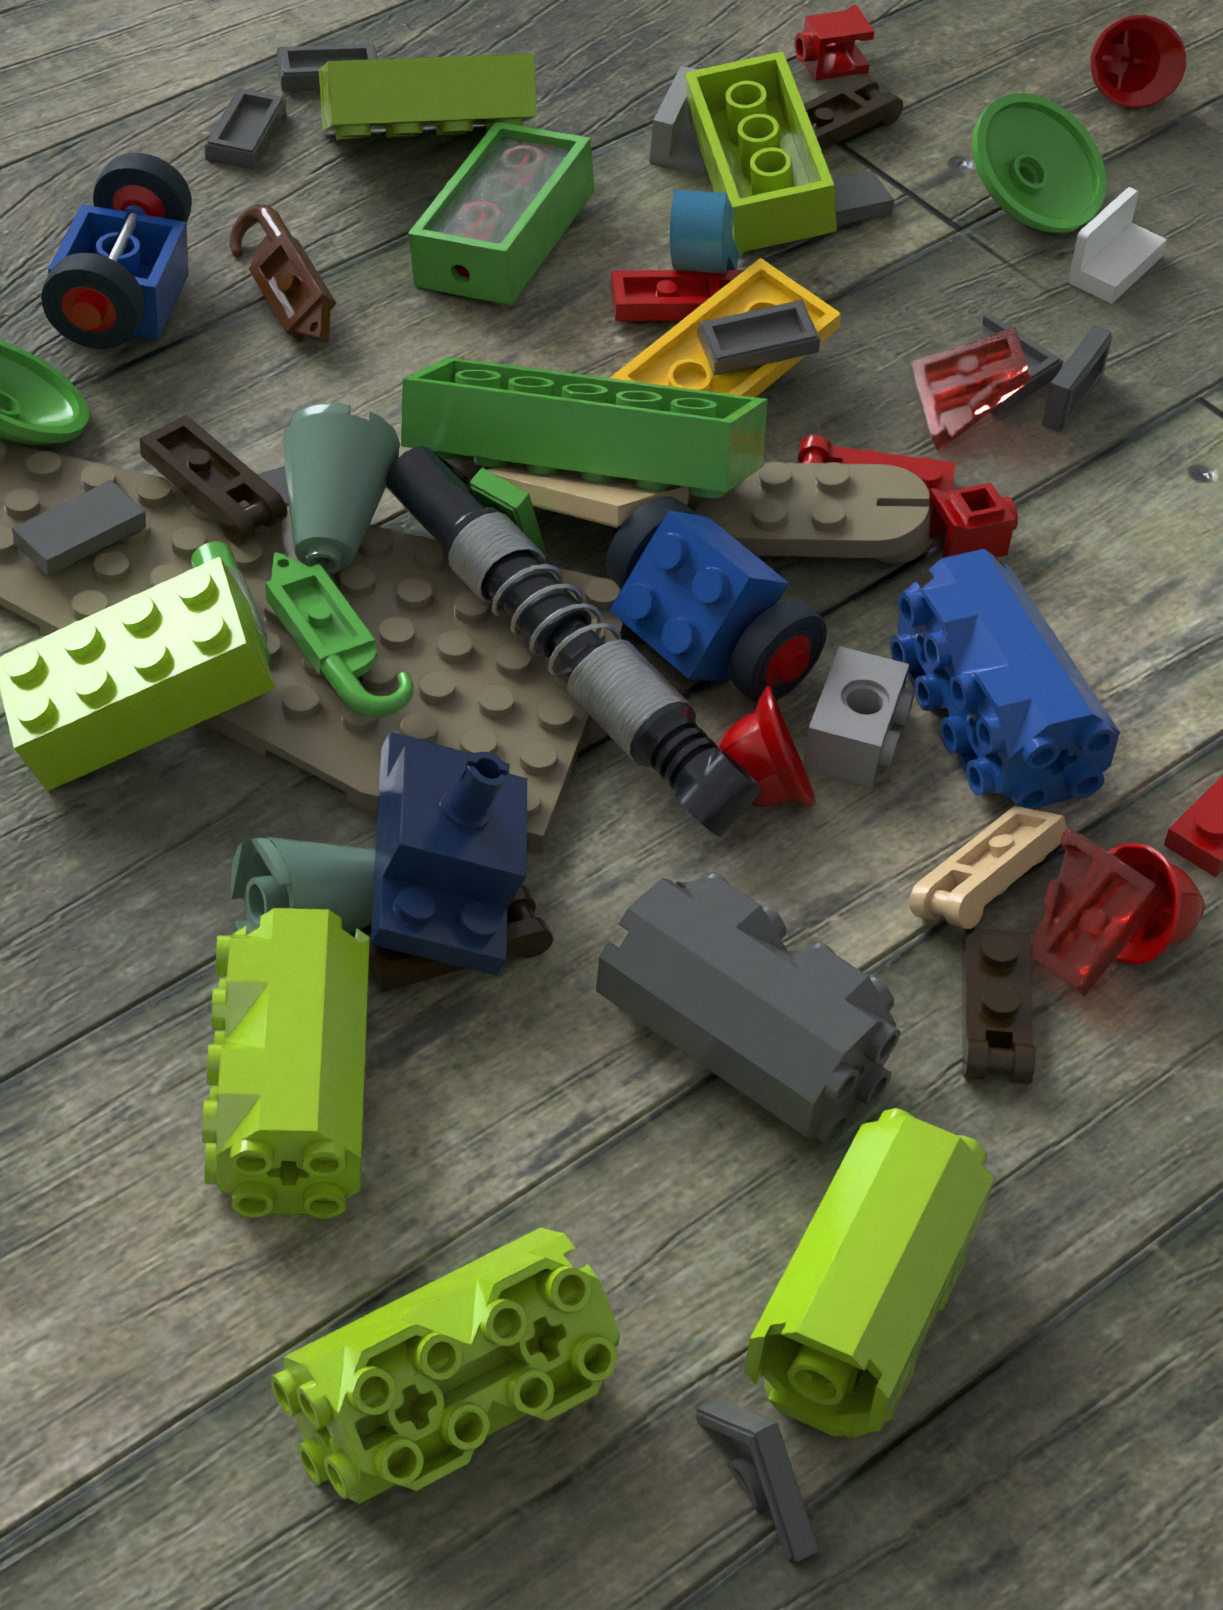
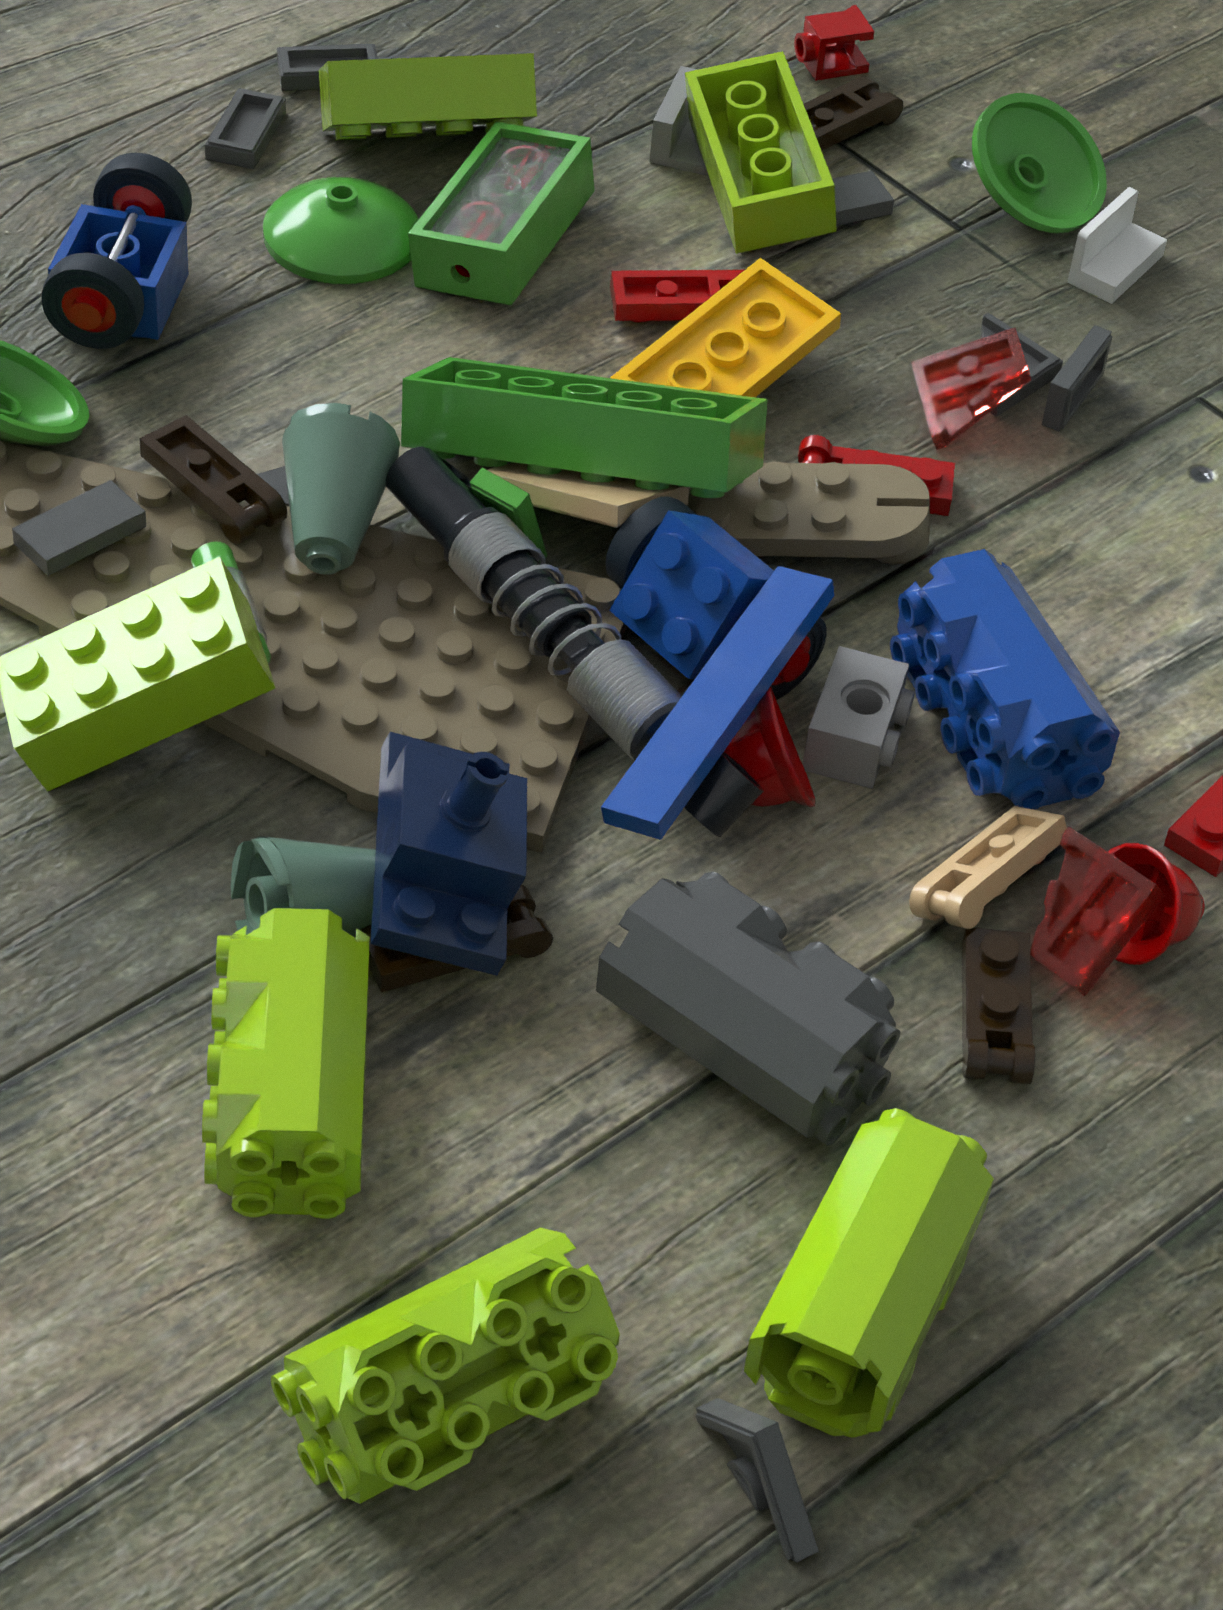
(285, 275): reddish brown plate -> none
(330, 634): bright green plate -> none
(339, 230): none -> bright green dish
(702, 232): dark azure brick -> none
(717, 703): none -> blue tile
(758, 337): dark grey tile -> none
(973, 520): red window -> none
(1138, 61): red hat -> none

